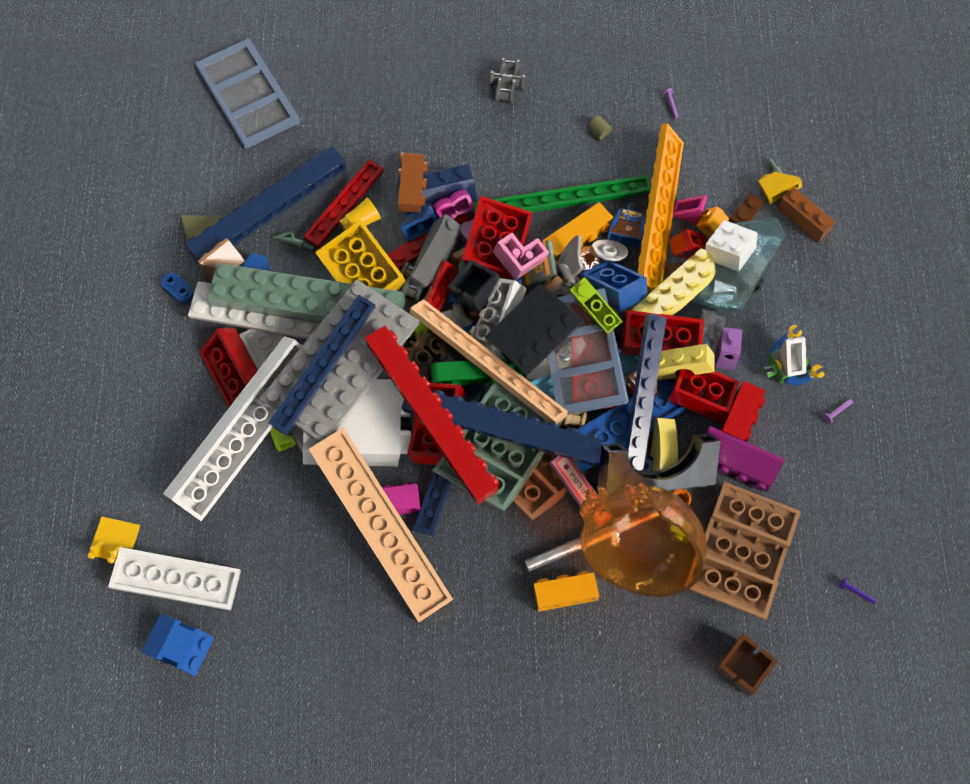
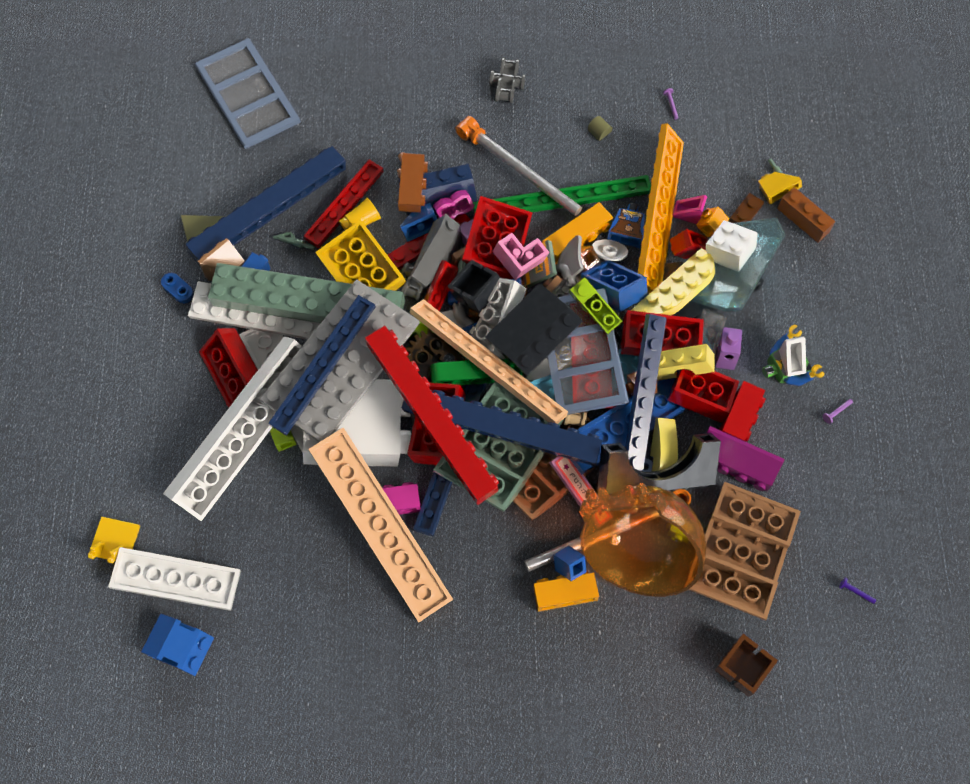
(471, 130): none -> flat silver piece
(569, 563): none -> blue brick

